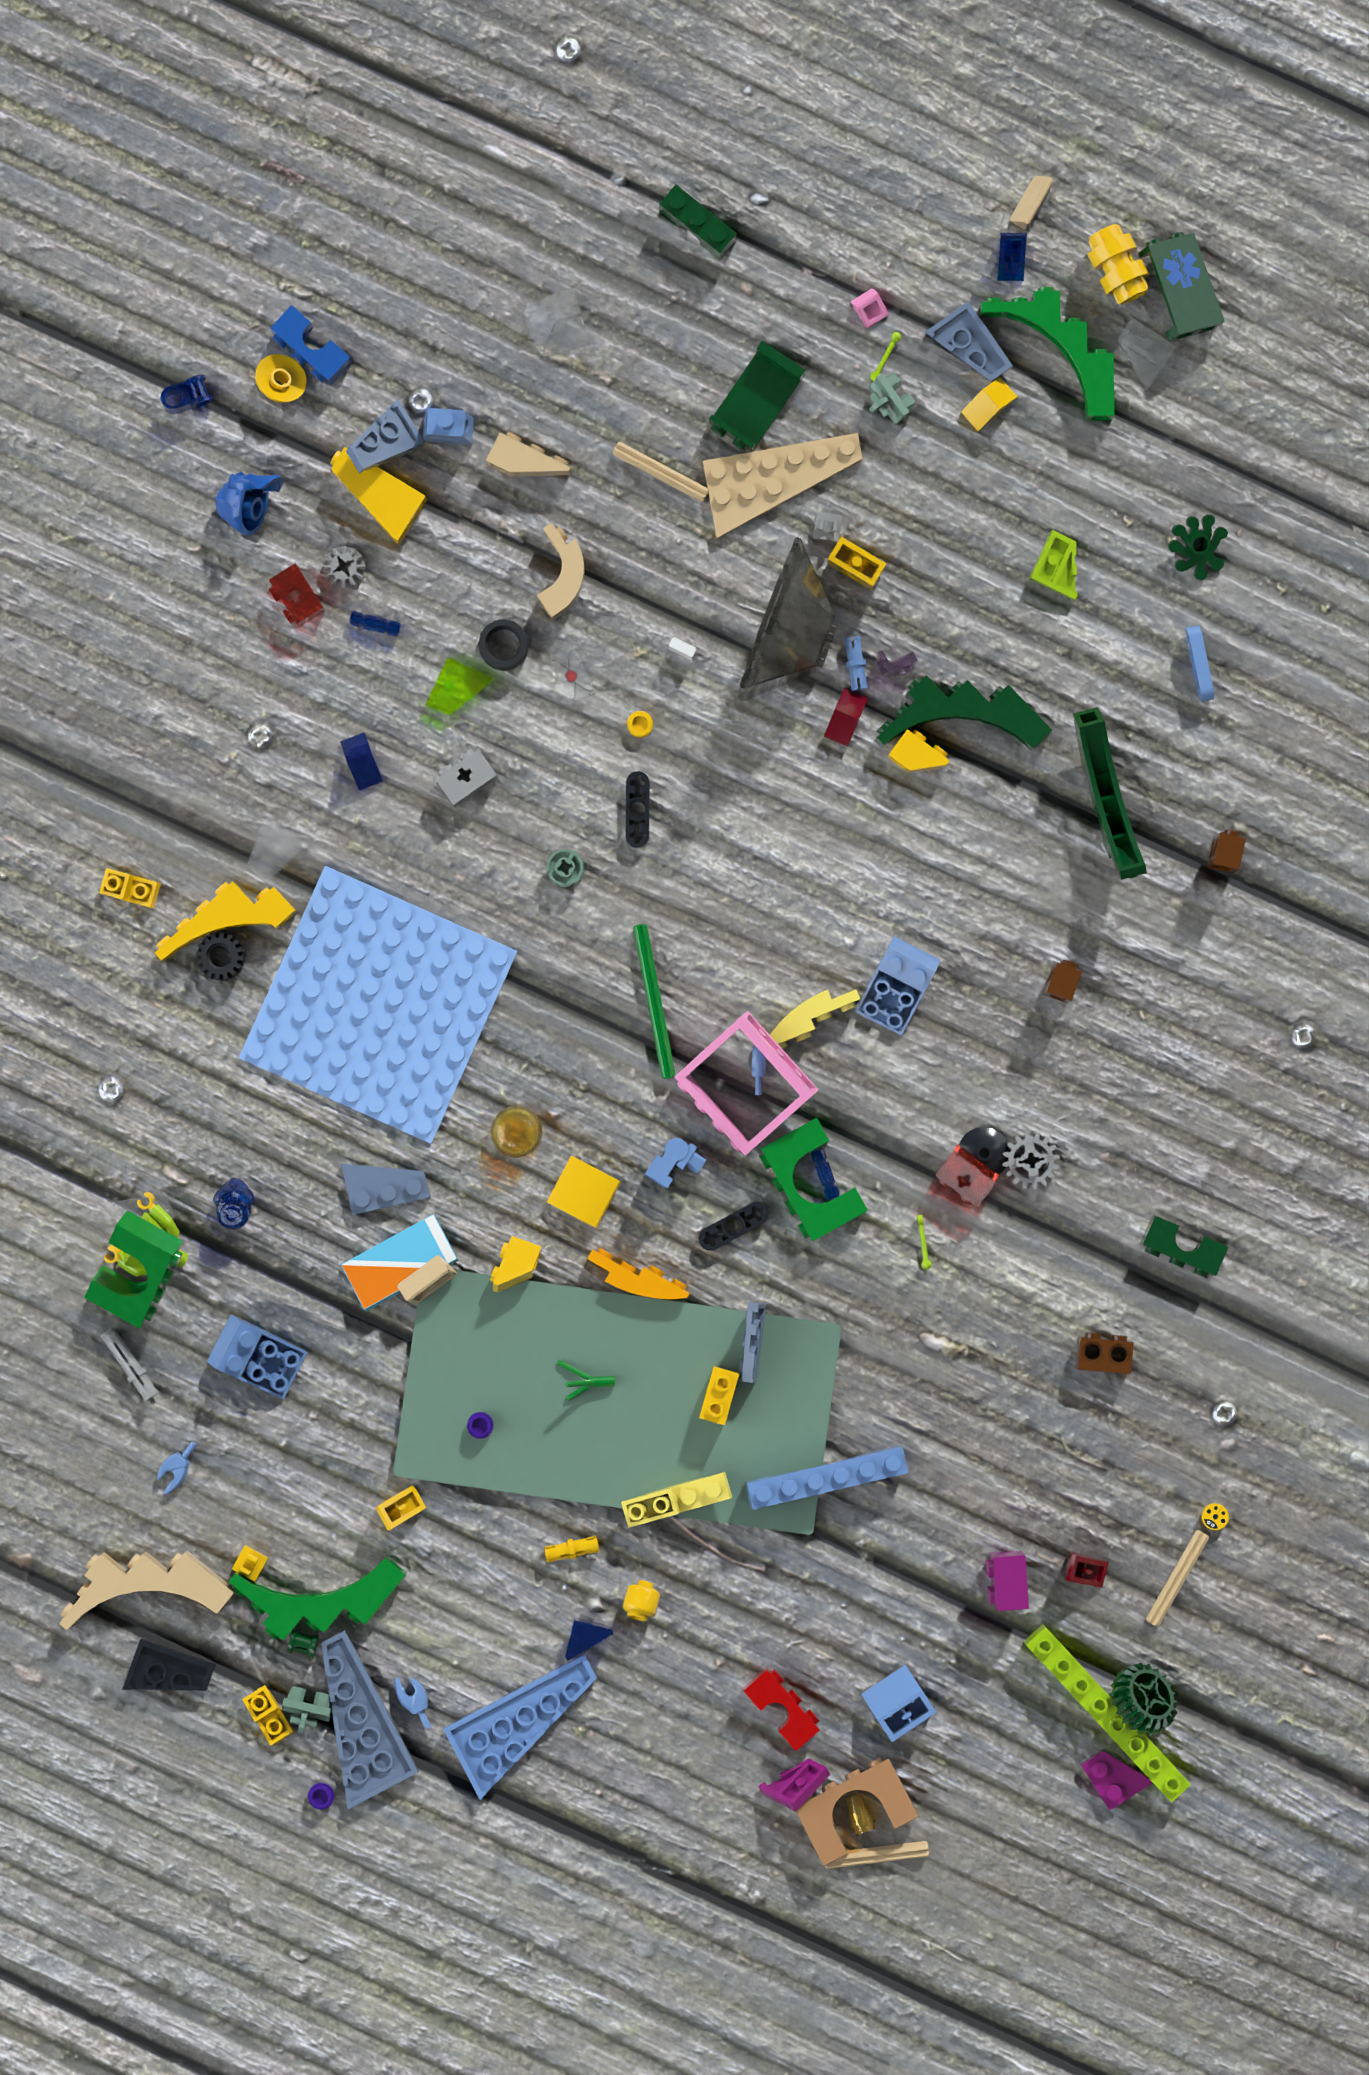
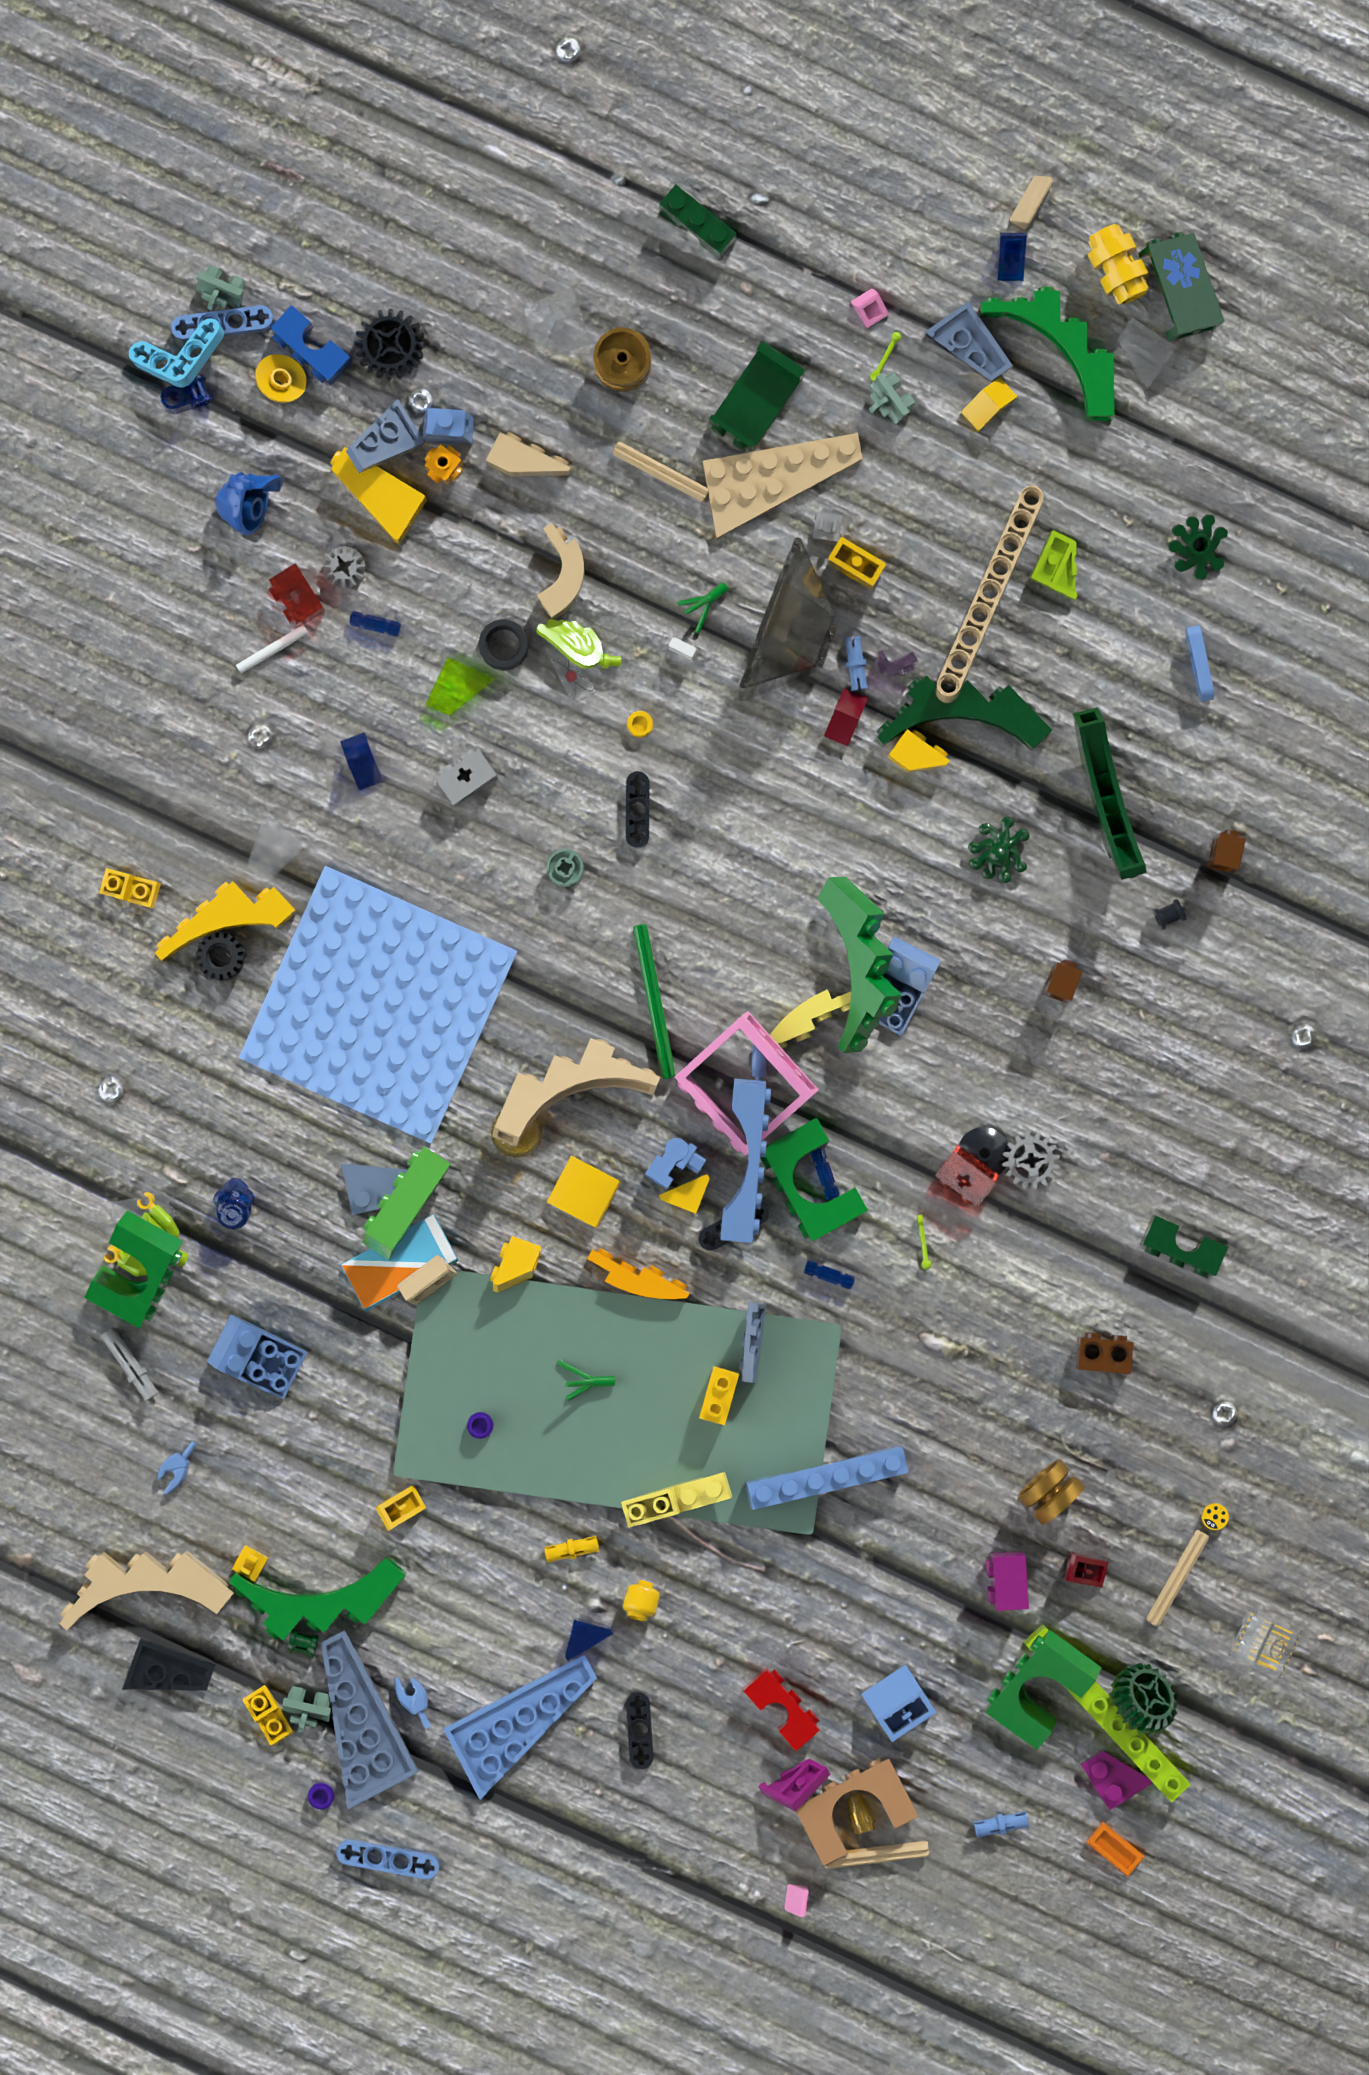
(177, 363): none -> medium azure beam
(218, 291): none -> sand green hips
(223, 318): none -> medium blue beam
(272, 649): none -> white bar
(372, 331): none -> black gear
(387, 1862): none -> medium blue beam
(405, 1202): none -> bright green wedge
(447, 473): none -> light orange brick
(564, 1077): none -> tan arch
(577, 644): none -> animal
(627, 374): none -> pearl gold wheel
(631, 1710): none -> black beam
(687, 1195): none -> yellow slope
(706, 600): none -> green plant
(739, 1214): none -> medium blue arch
(796, 1899): none -> bright pink slope
(829, 1275): none -> clear blue axle
(868, 960): none -> green arch
(993, 582): none -> tan beam
(999, 850): none -> dark green animal
(1001, 1824): none -> medium blue pin
(1047, 1487): none -> pearl gold wheel
(1051, 1659): none -> green arch
(1115, 1848): none -> orange tile
(1169, 914): none -> black bush
(1265, 1642): none -> clear slope

